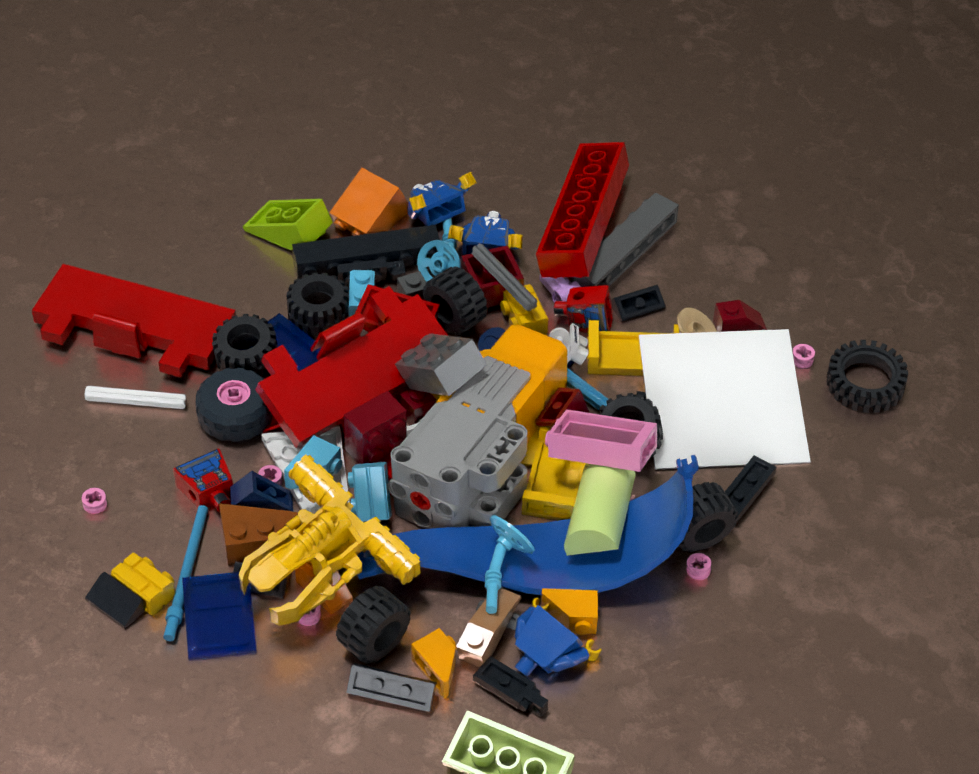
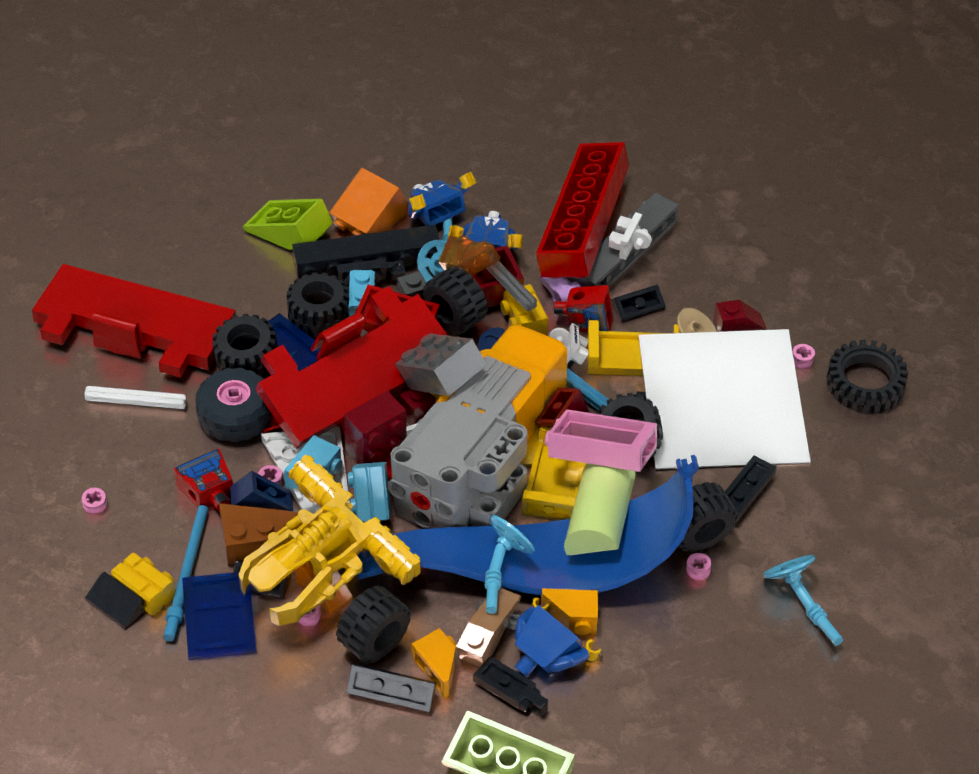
(468, 254): none -> clear orange slope
(632, 236): none -> white hips
(791, 572): none -> medium azure dish

